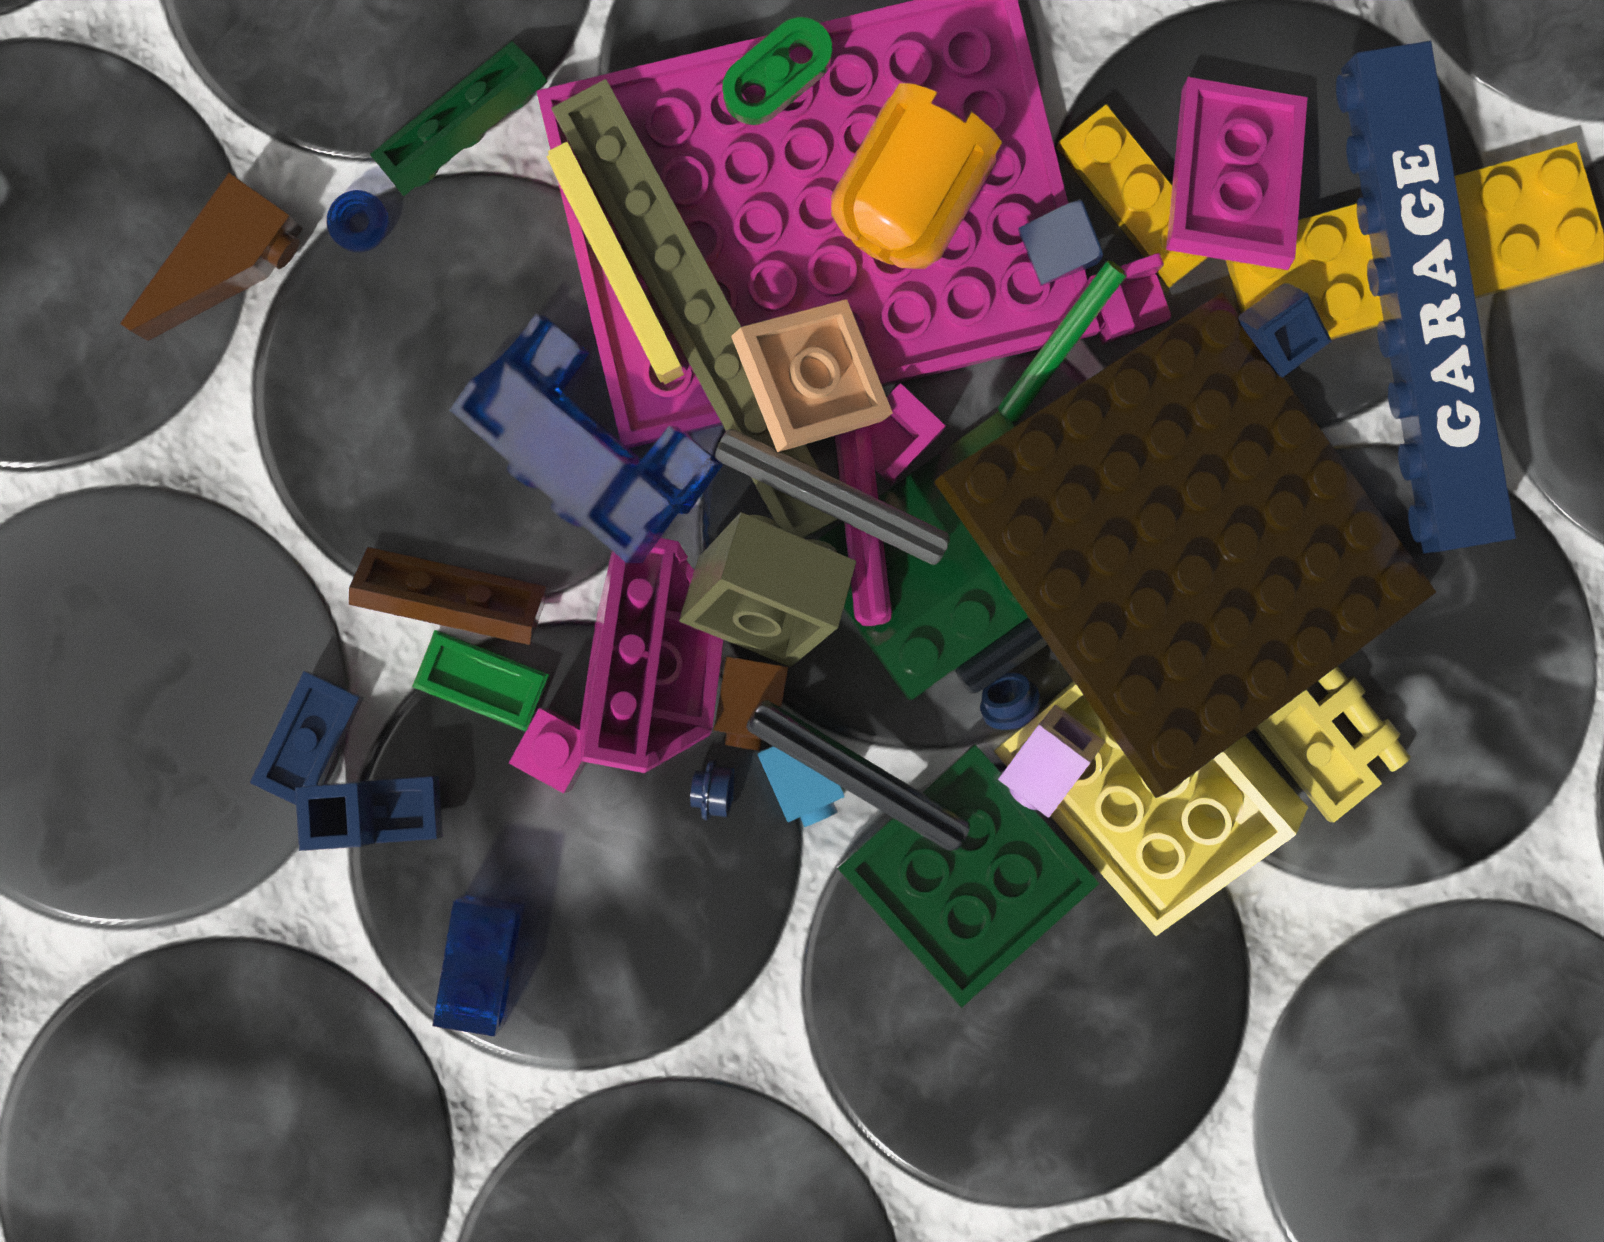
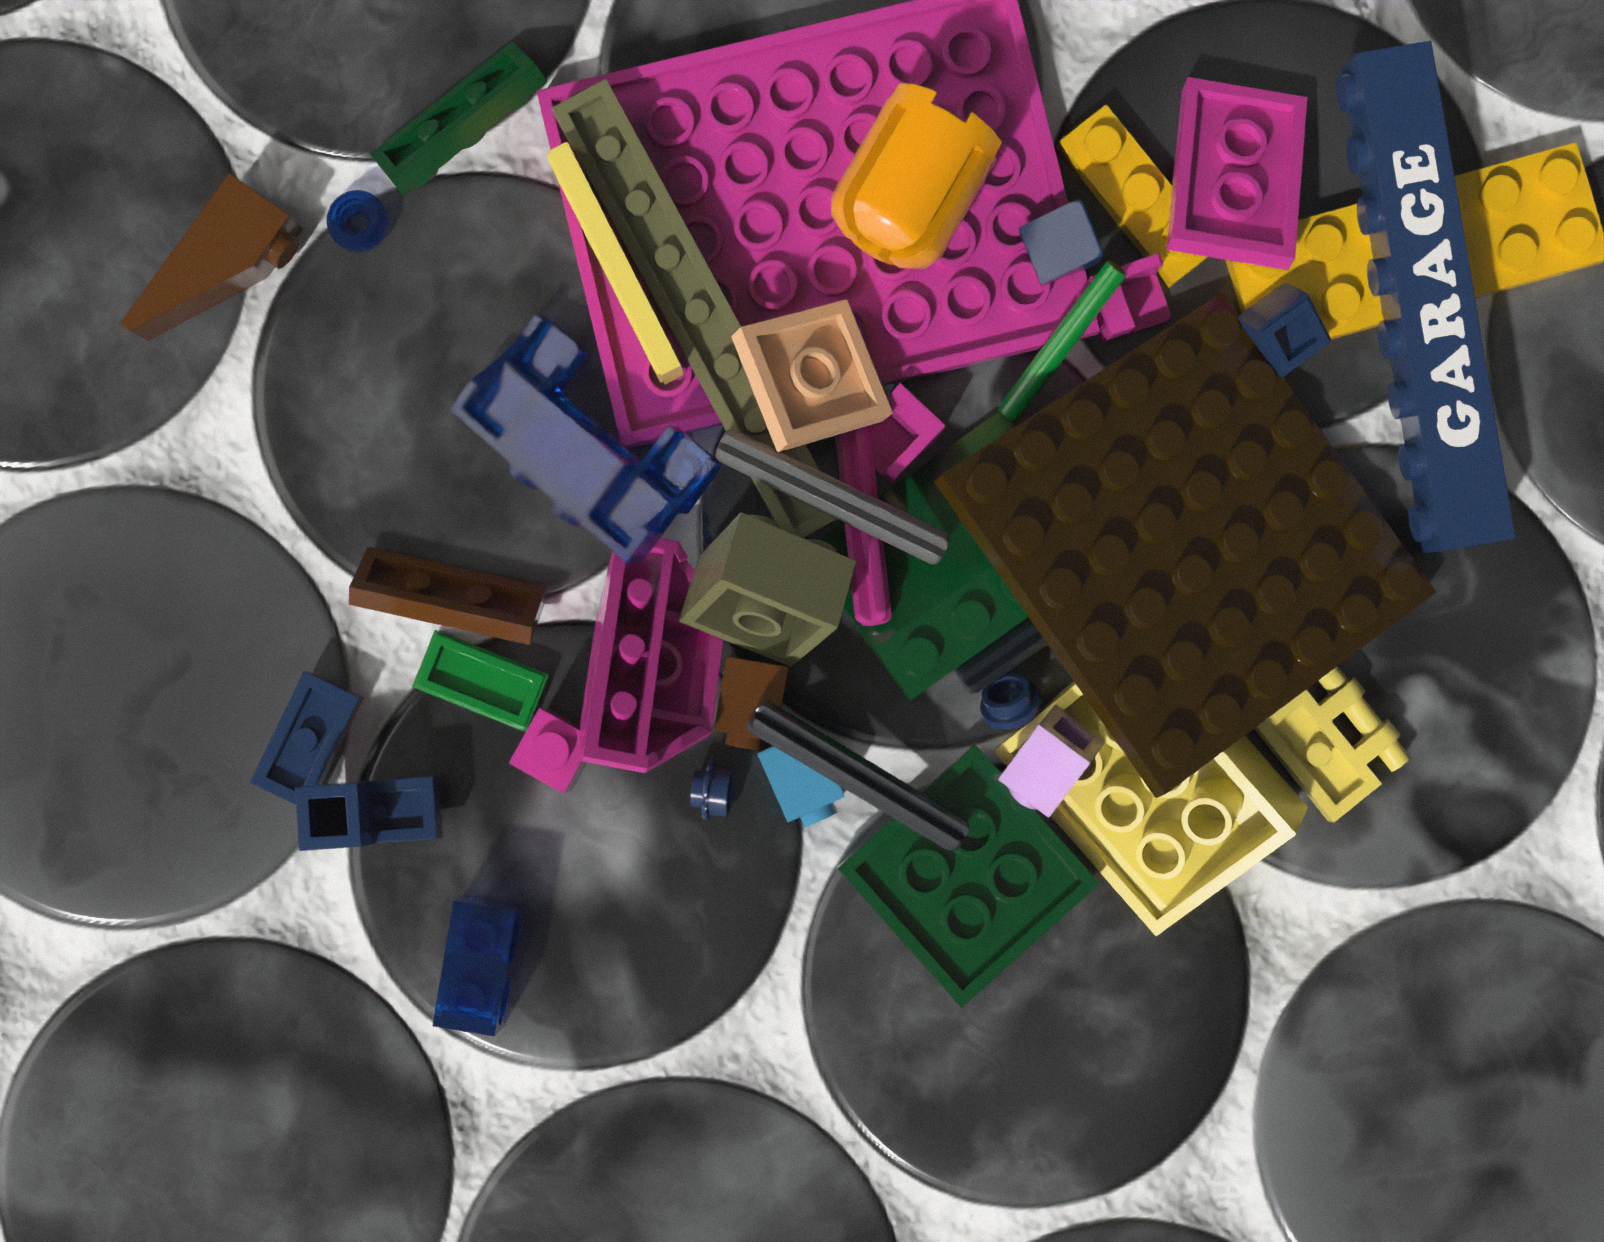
(775, 72): green plate -> none

